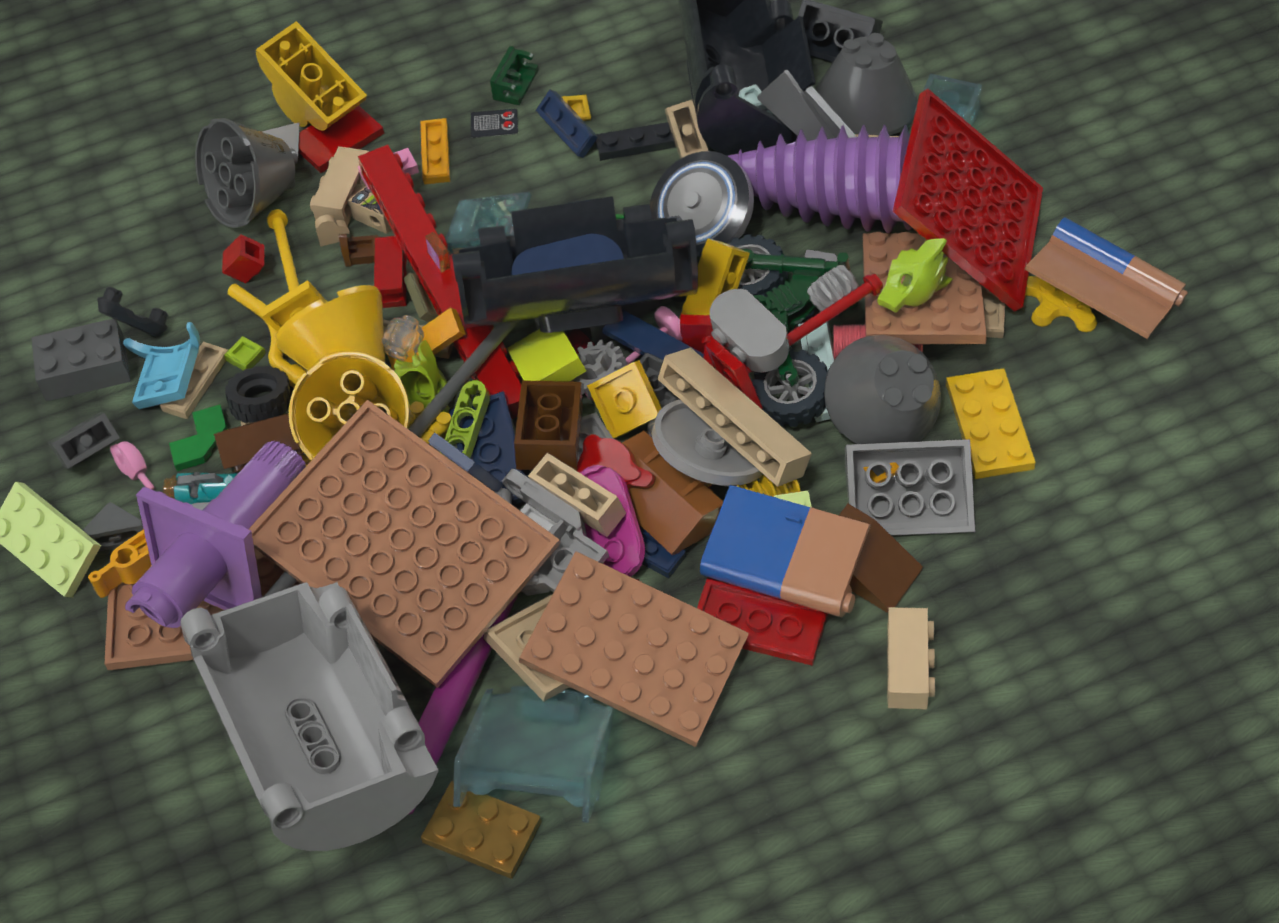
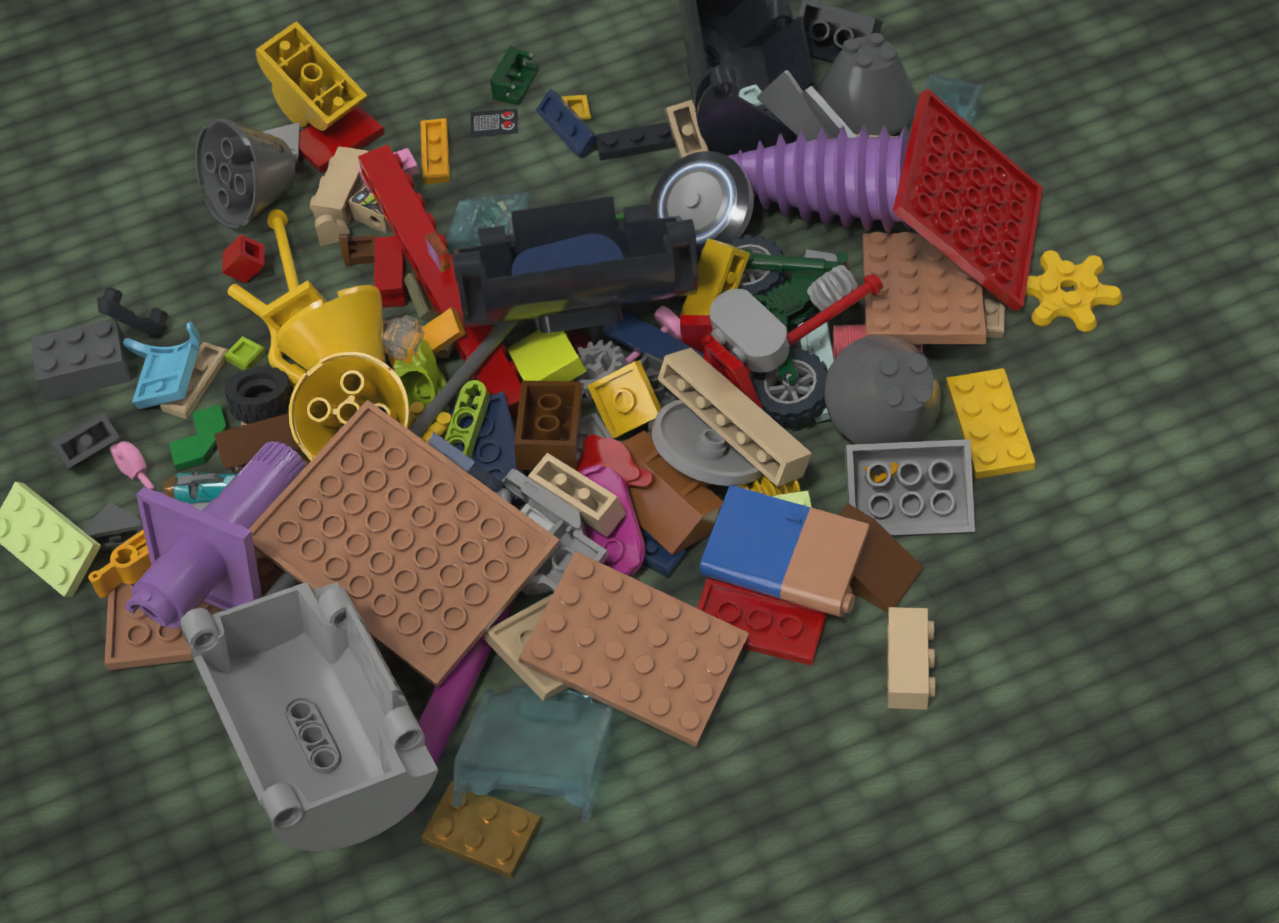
(923, 274): lime piece -> none
(1107, 278): nougat door -> none

